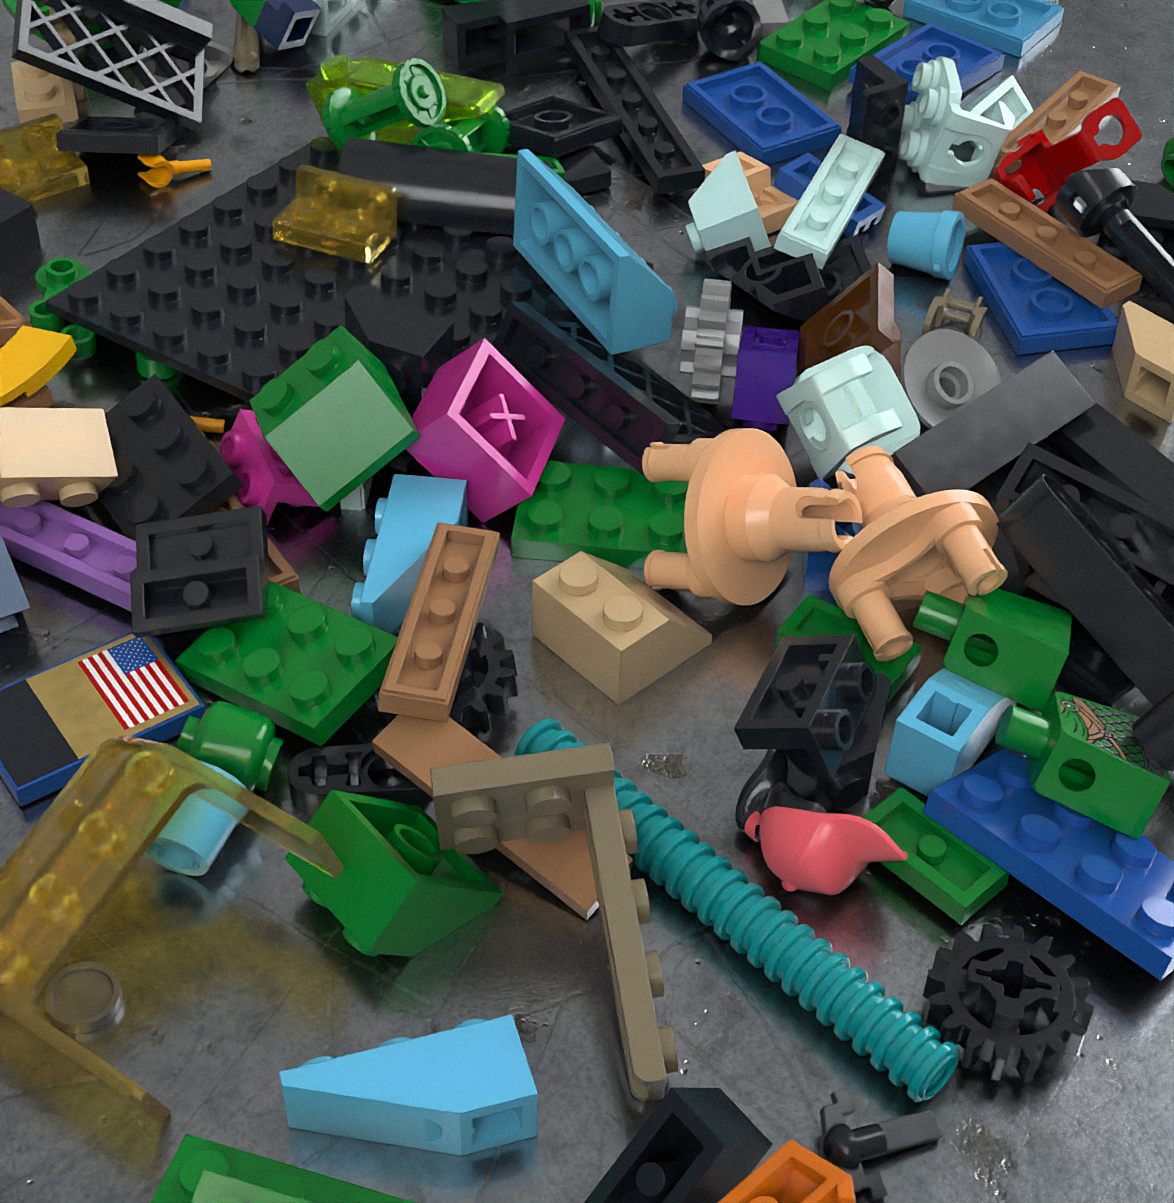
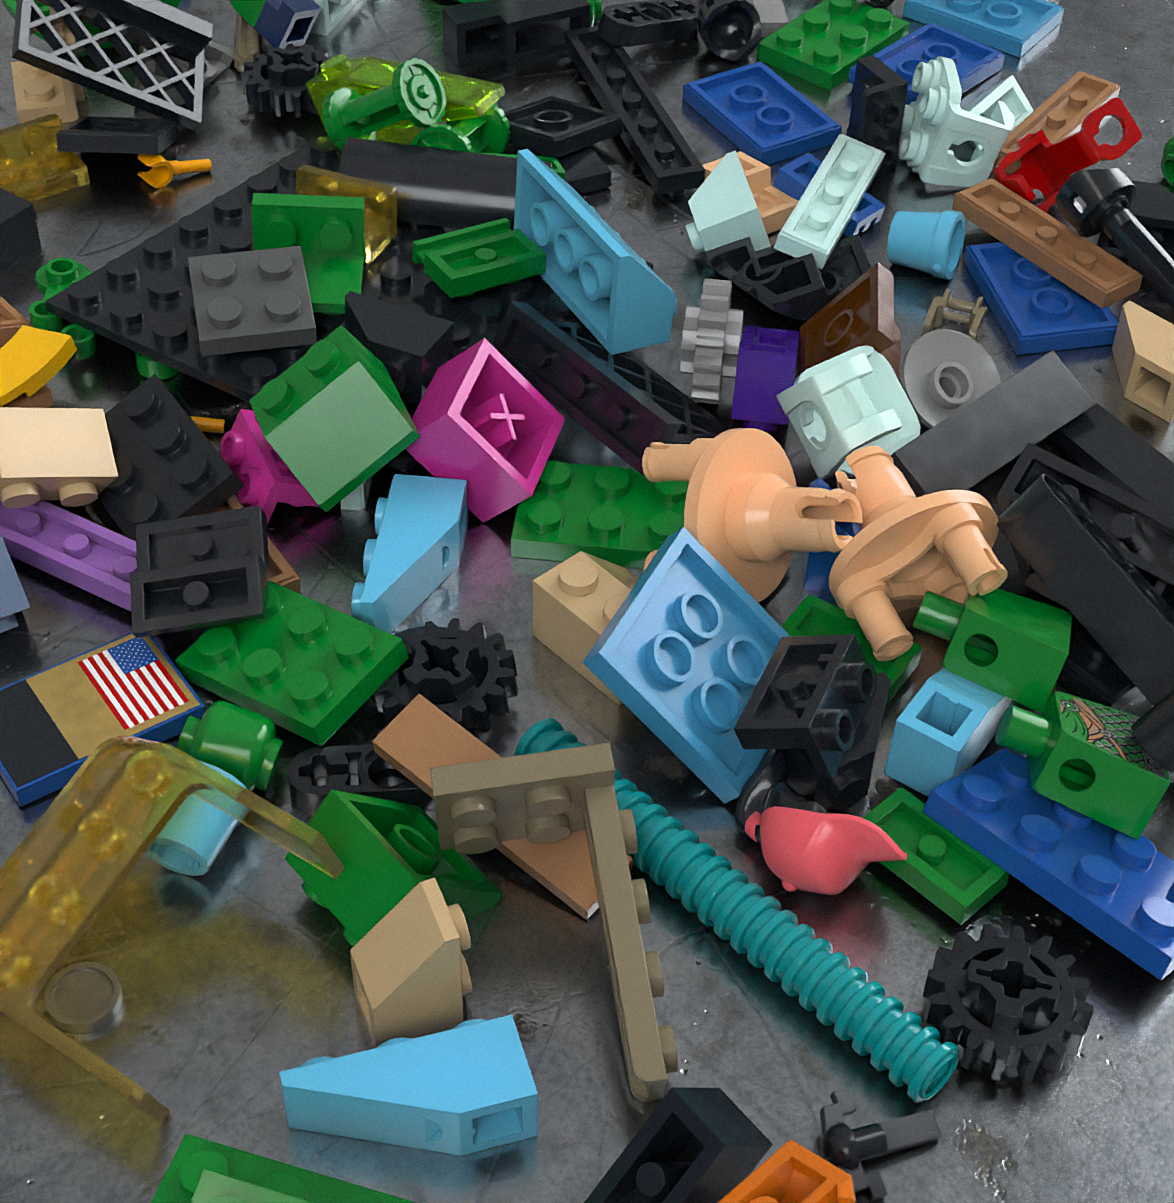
(251, 300): none -> dark grey plate
(280, 79): none -> black gear
(329, 236): none -> green bracket
(413, 968): none -> tan slope
(439, 623): medium nougat tile -> none
(479, 258): none -> green plate
(689, 659): none -> dark azure plate

